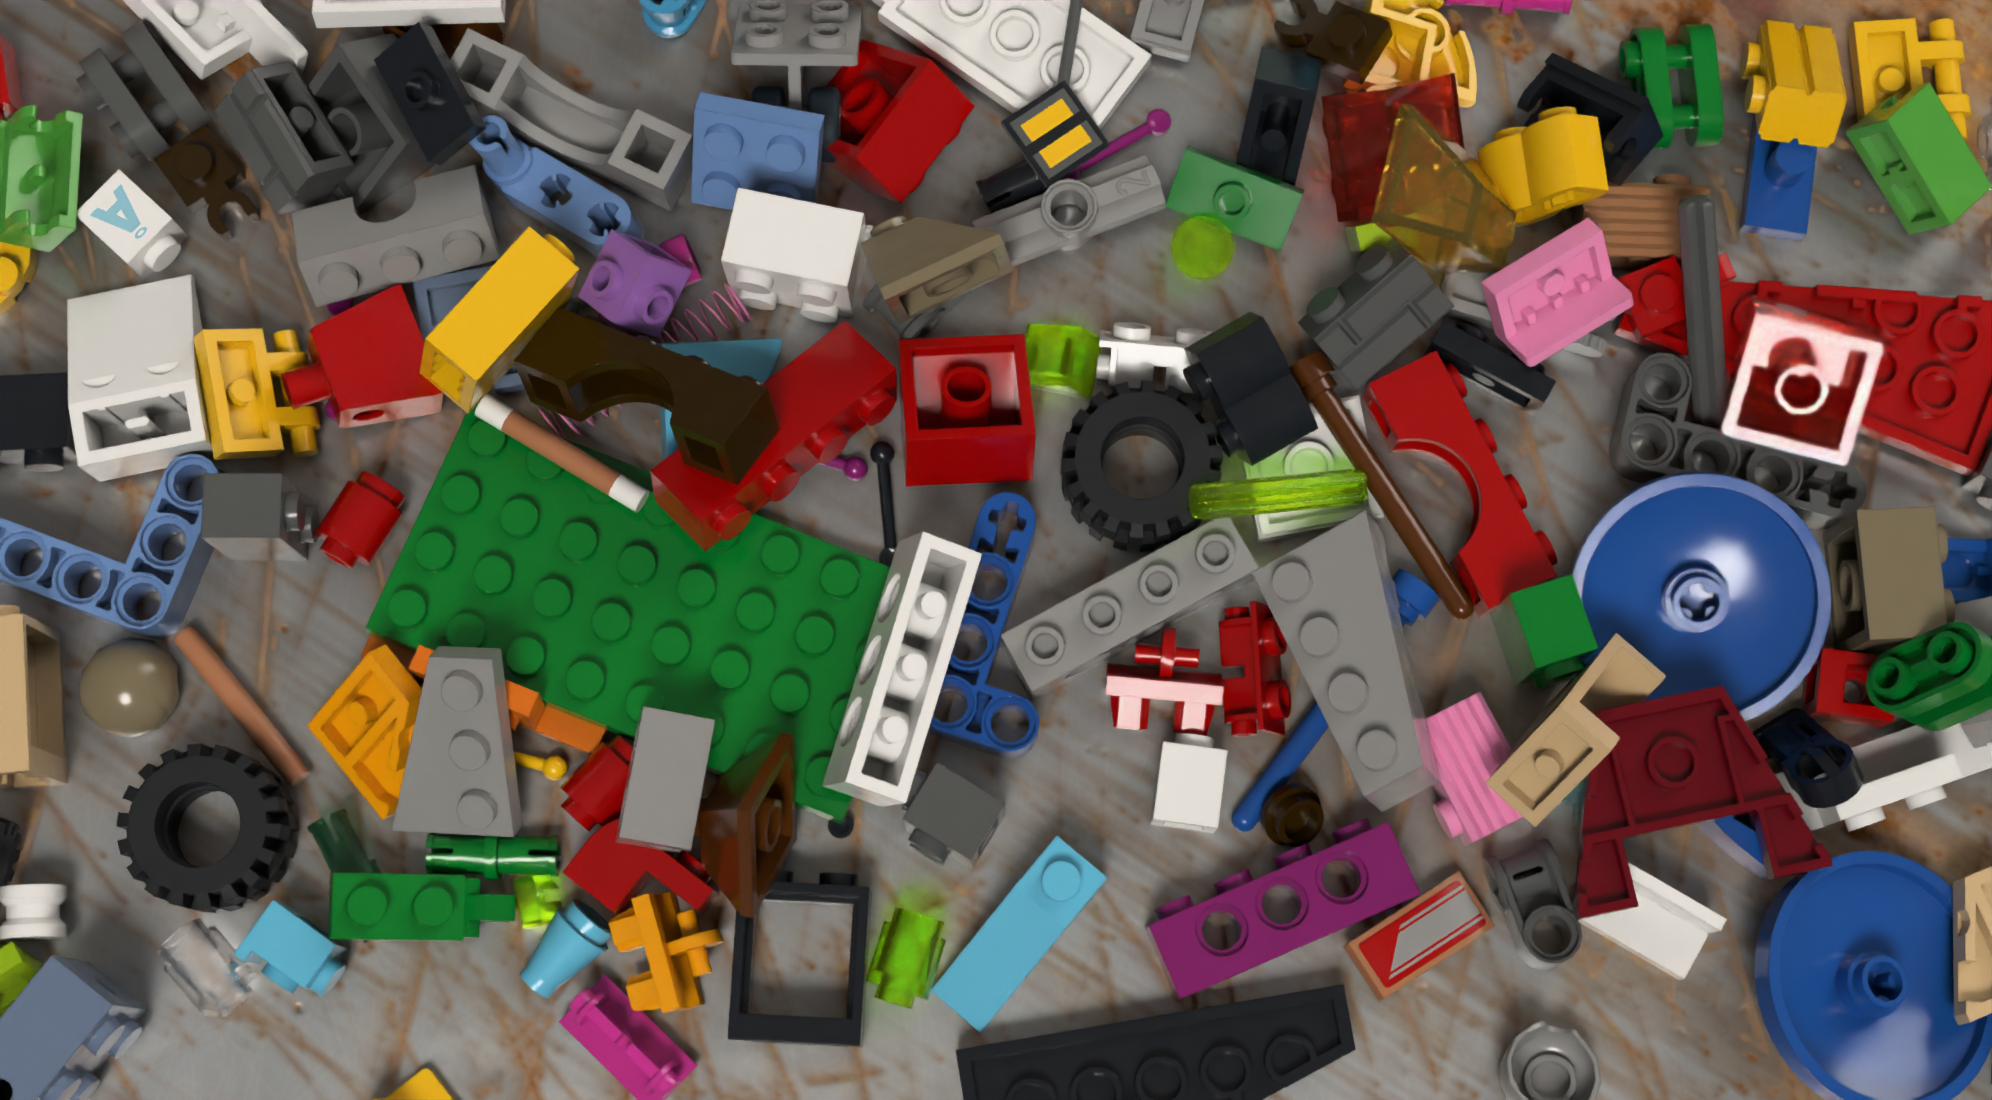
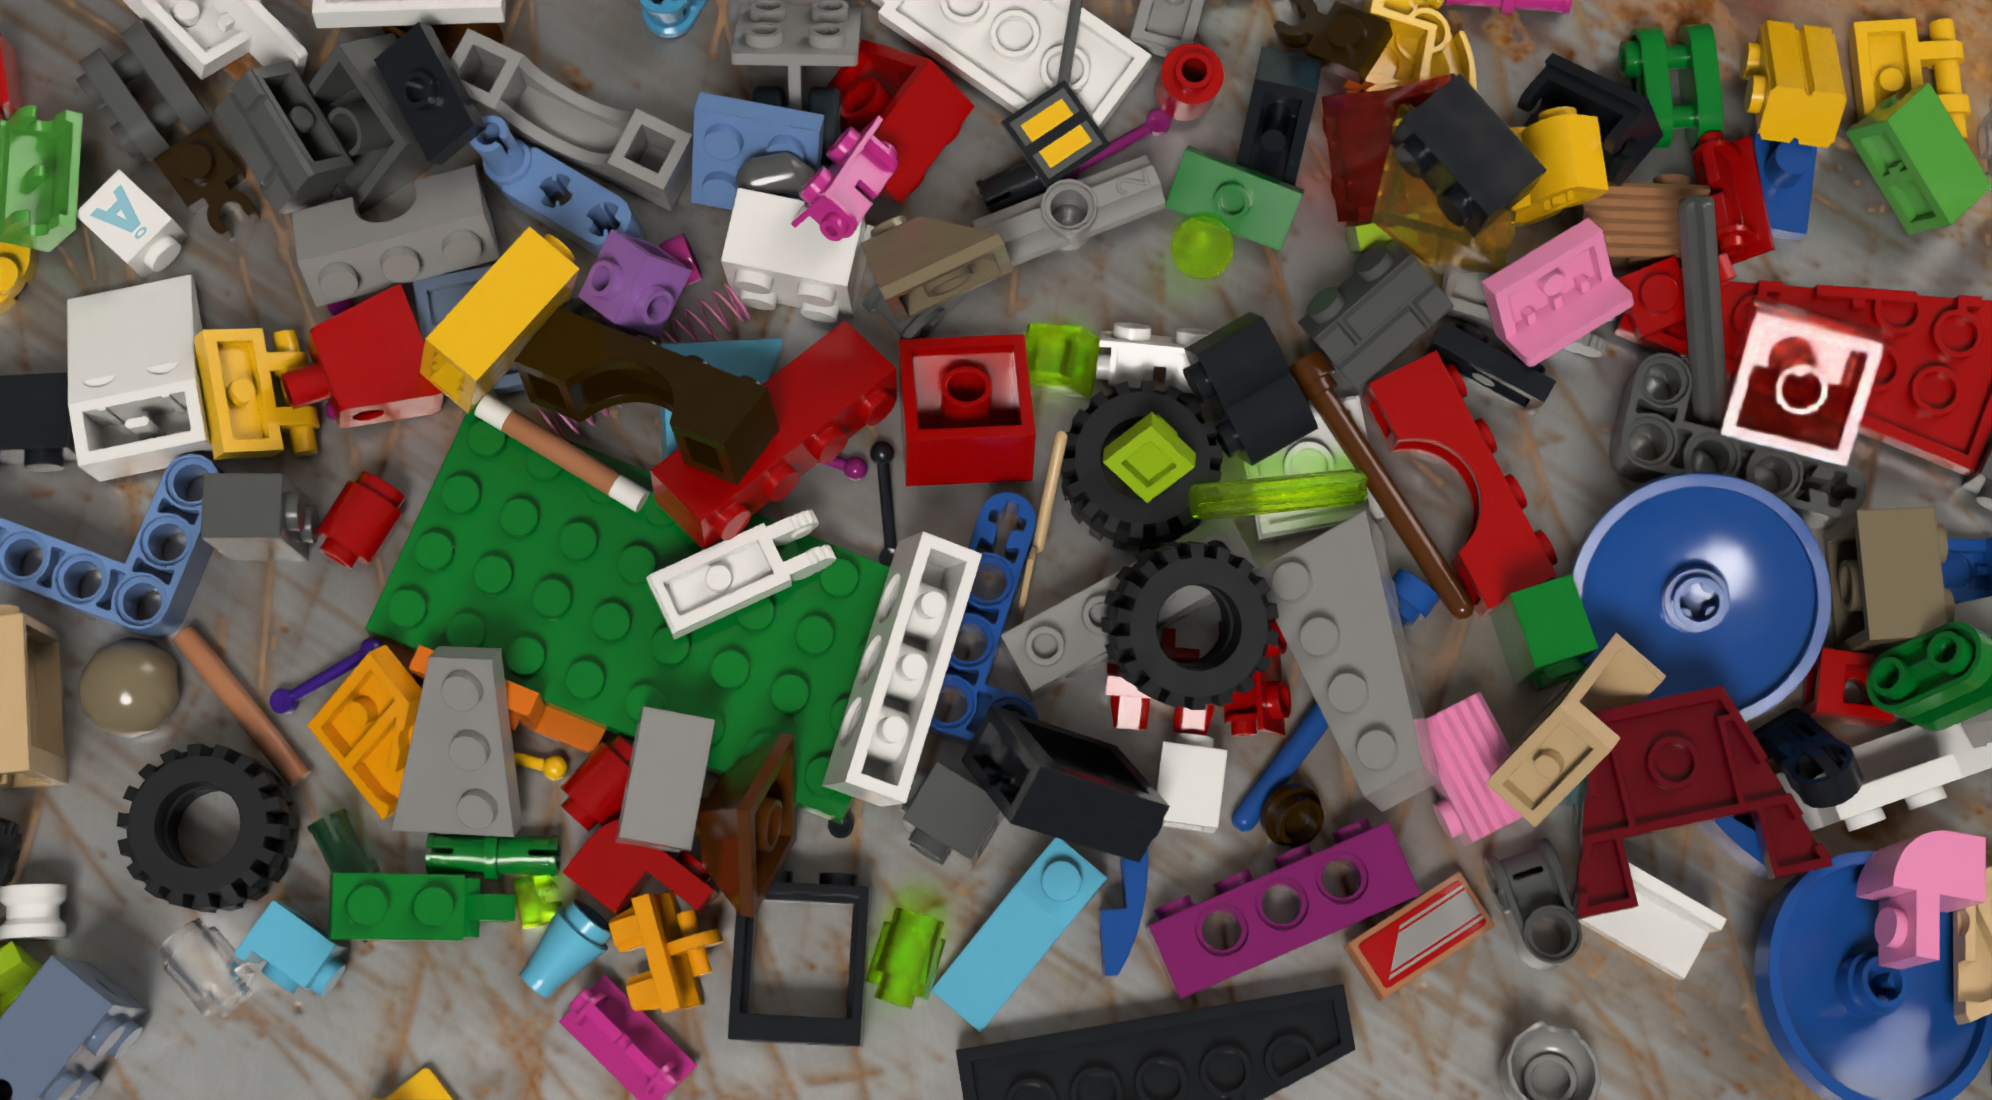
(286, 700): none -> dark purple hinge
(735, 574): none -> white hinge
(774, 174): none -> dark grey arm
(831, 193): none -> dark pink hinge
(1043, 517): none -> tan piece
(1064, 784): none -> black window
(1120, 926): none -> blue slope
(1149, 457): none -> lime tile
(1183, 98): none -> red brick
(1242, 636): none -> black tyre
(1465, 156): none -> black brick
(1737, 194): none -> red hinge
(1914, 885): none -> bright pink brick

